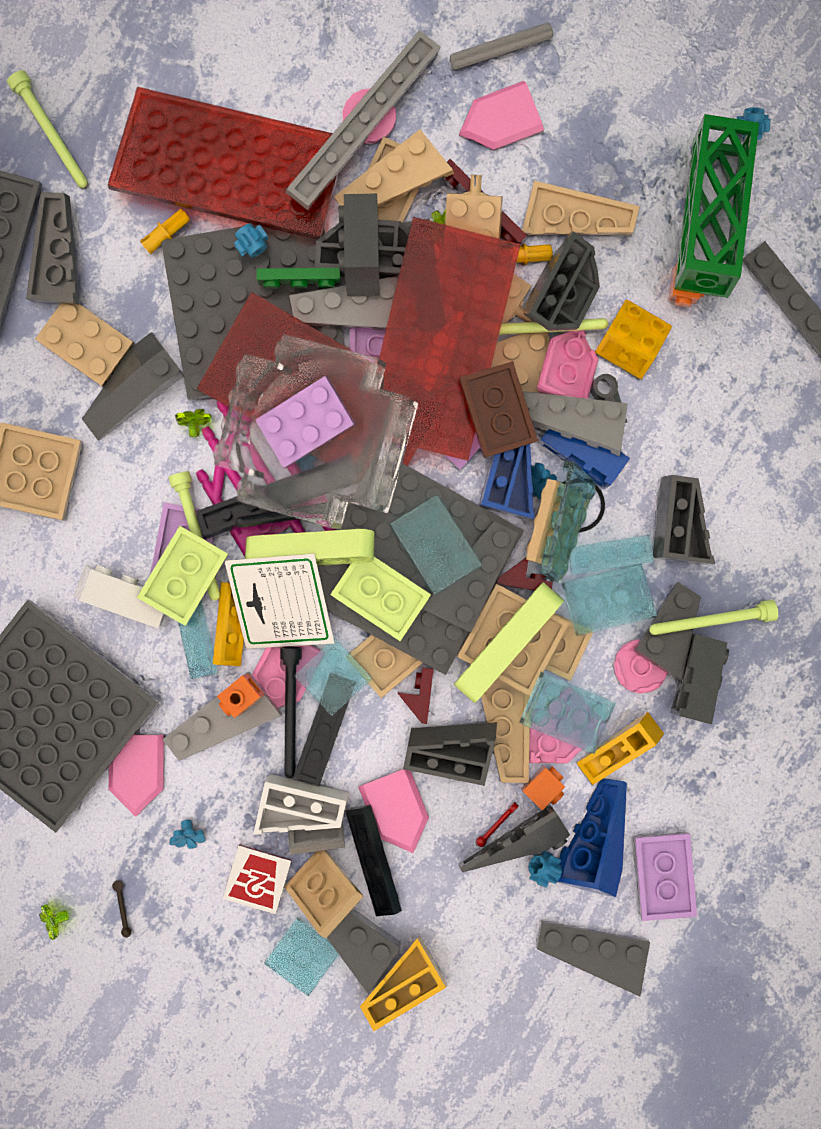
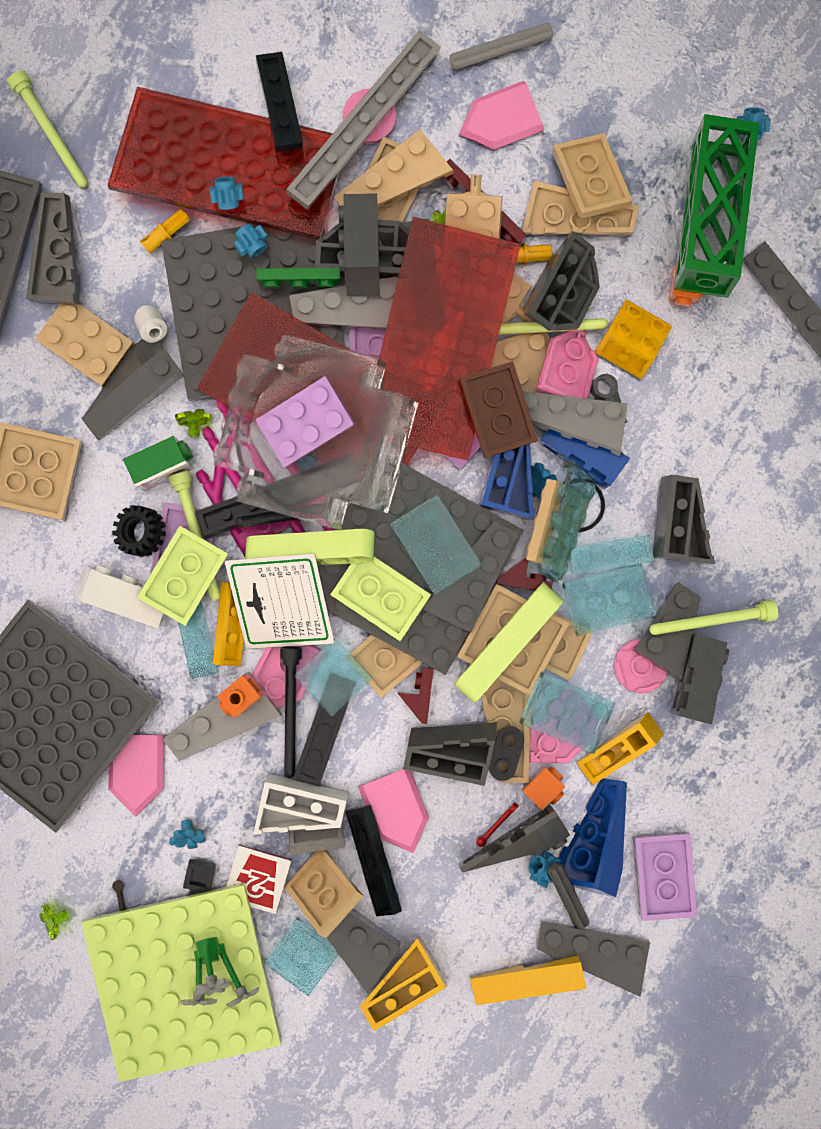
(126, 528): none -> black tyre
(149, 965): none -> yellowish green plate
(150, 324): none -> white brick
(158, 462): none -> green piece
(199, 877): none -> black plate
(207, 953): none -> plant
(226, 192): none -> dark azure gear
(279, 102): none -> black plate
(506, 753): none -> black plate
(527, 982): none -> yellow slope
(568, 896): none -> dark grey axle
(592, 176): none -> tan plate

